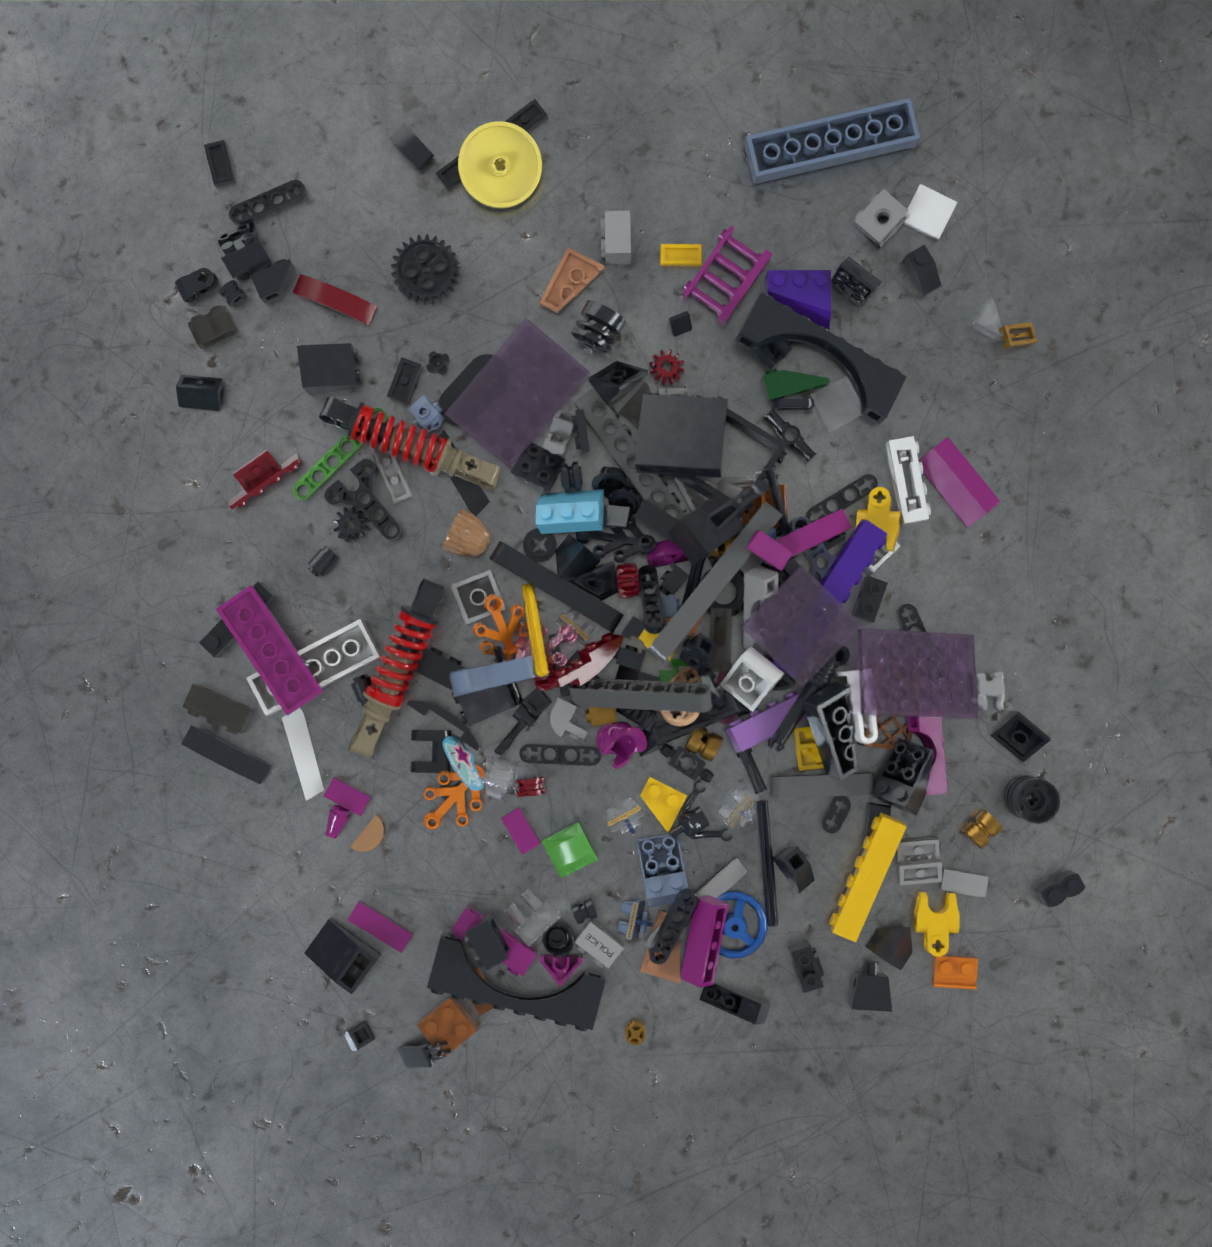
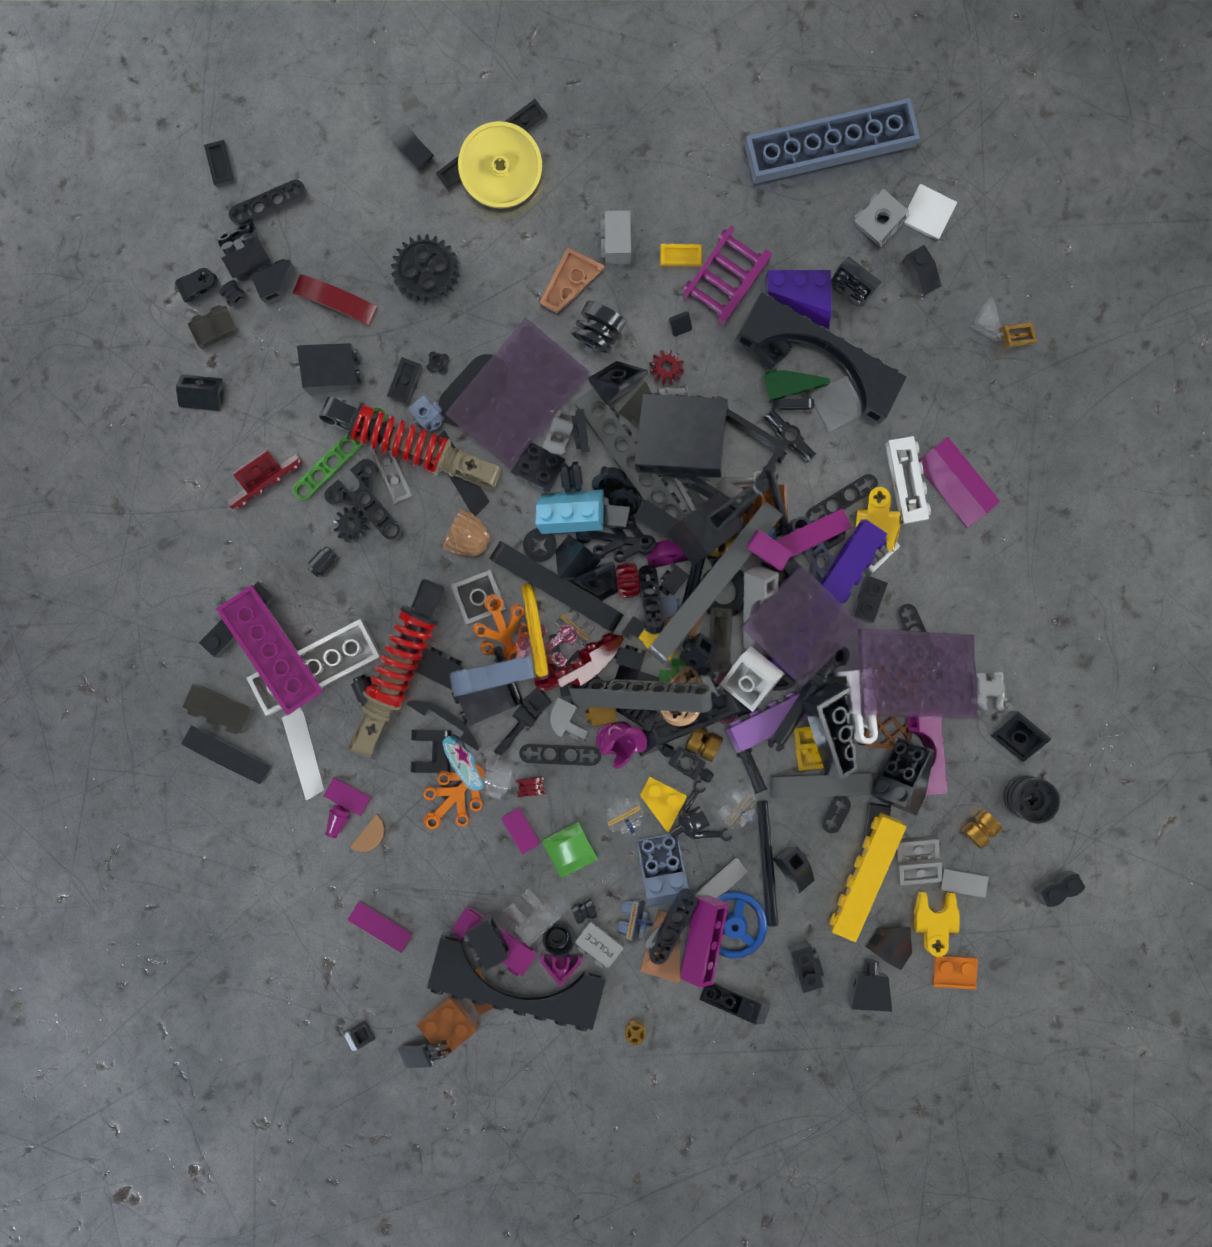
(341, 956): black slope -> none

